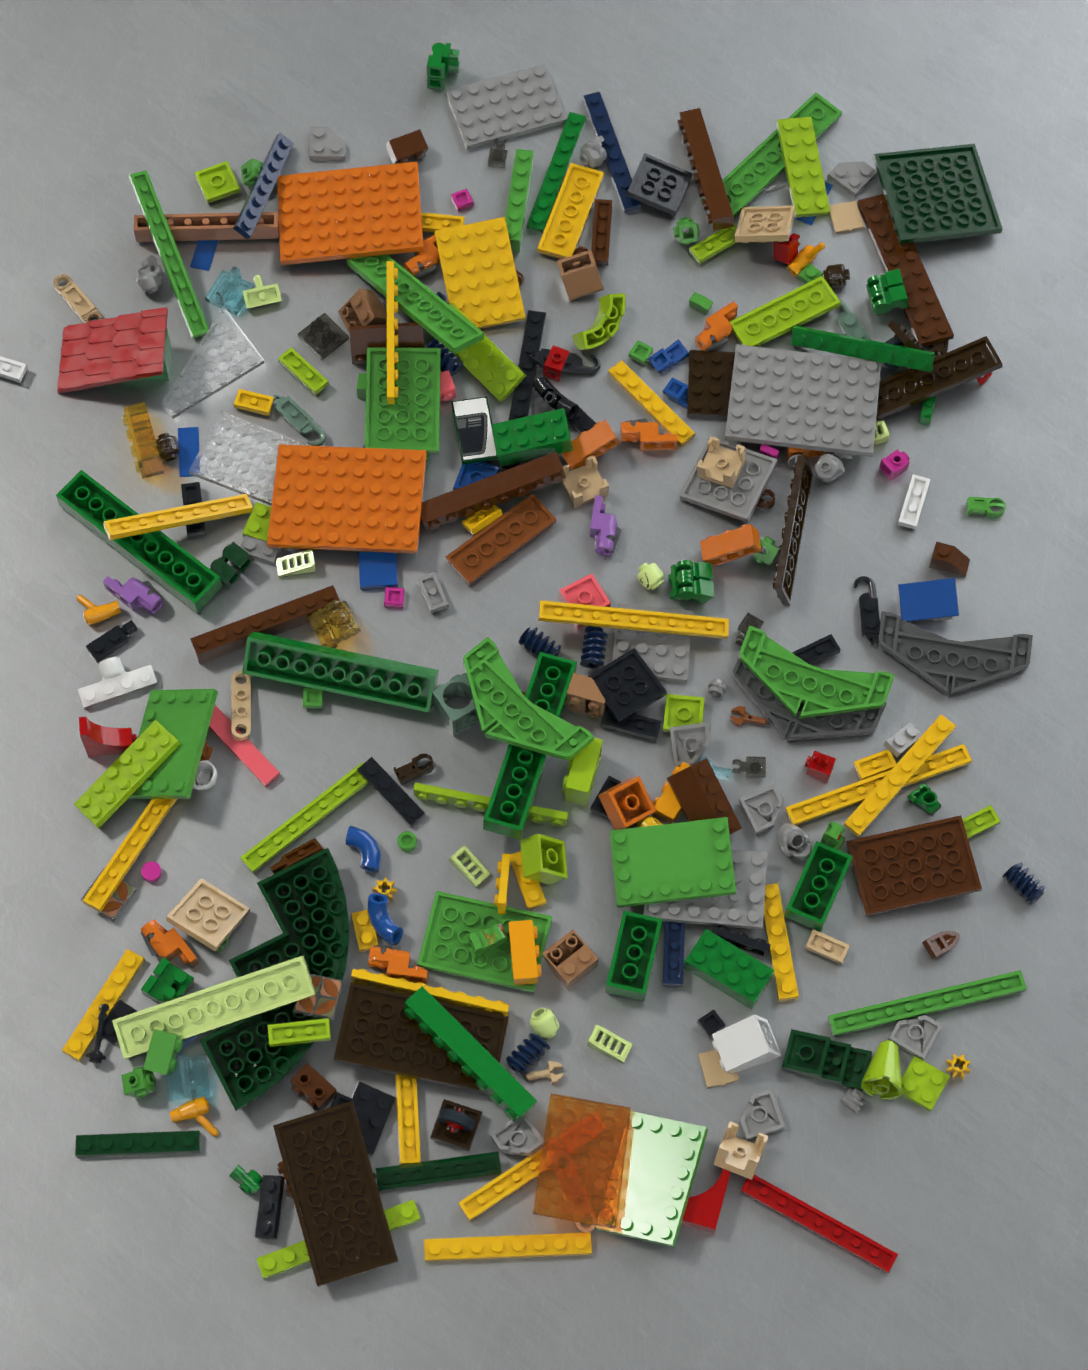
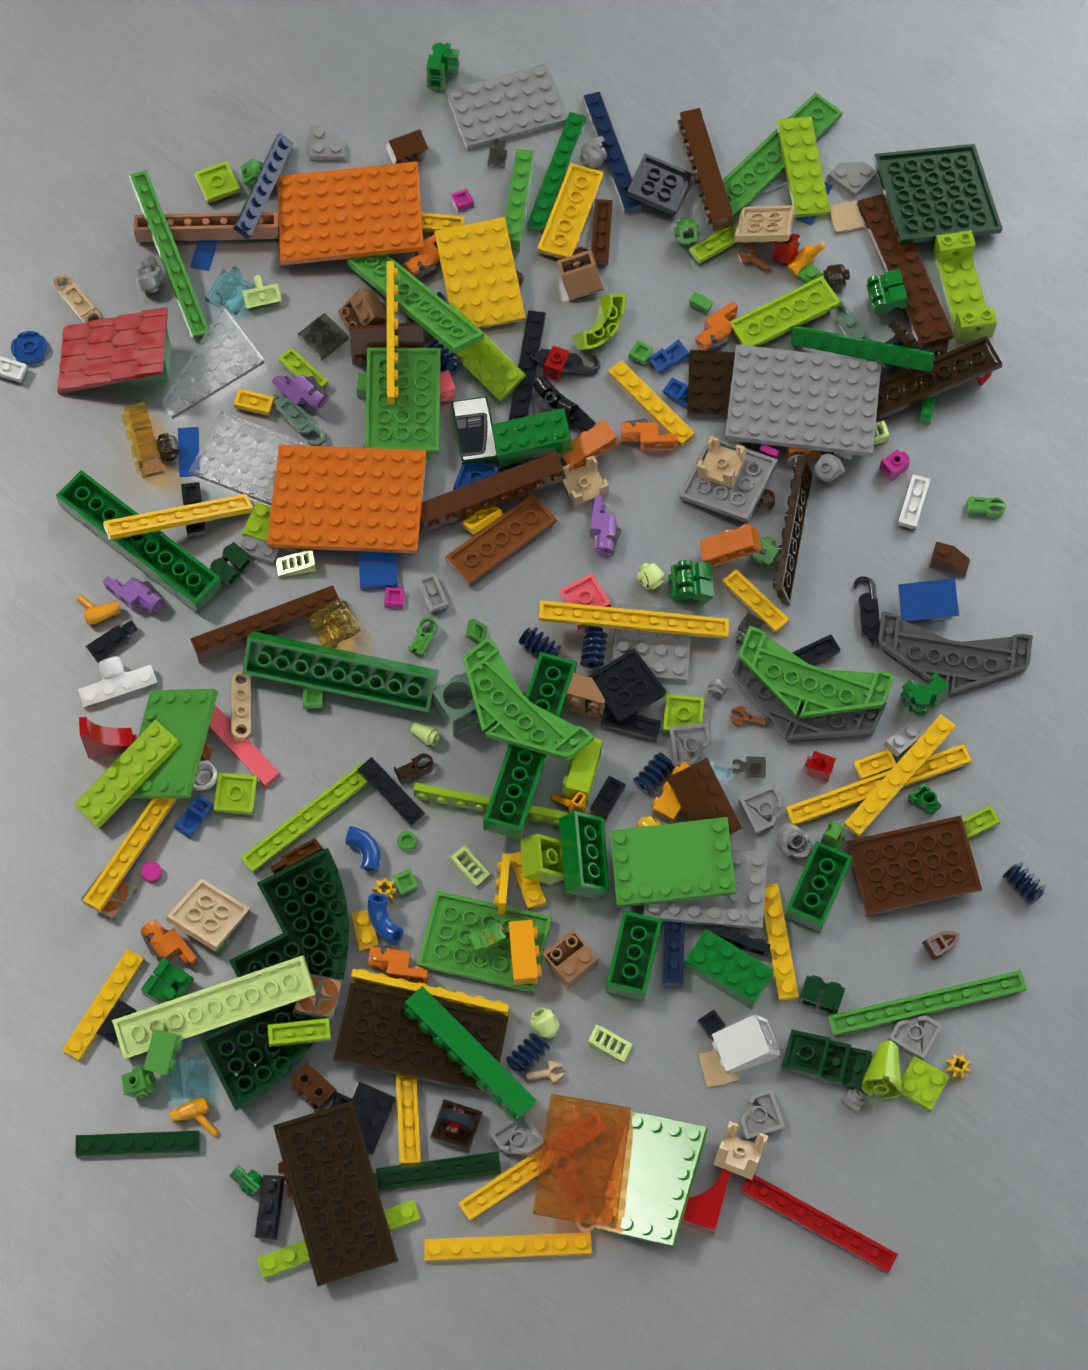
(29, 348): none -> blue tile
(96, 1055): black piece -> none
(194, 817): none -> blue slope
(235, 793): none -> lime plate
(302, 390): none -> medium lavender plate
(405, 882): none -> bright green plate
(423, 640): none -> bright green piece
(427, 734): none -> yellowish green cone
(476, 631): none -> bright green plate
(576, 804): none -> light orange piece
(584, 855): none -> green brick
(627, 803): orange brick -> none
(653, 772): none -> dark blue piece
(752, 258): none -> dark orange bar
(755, 601): none -> yellow plate
(827, 947): tan plate -> none
(831, 998): none -> dark green piece
(921, 698): none -> green hips
(963, 286): none -> lime plate

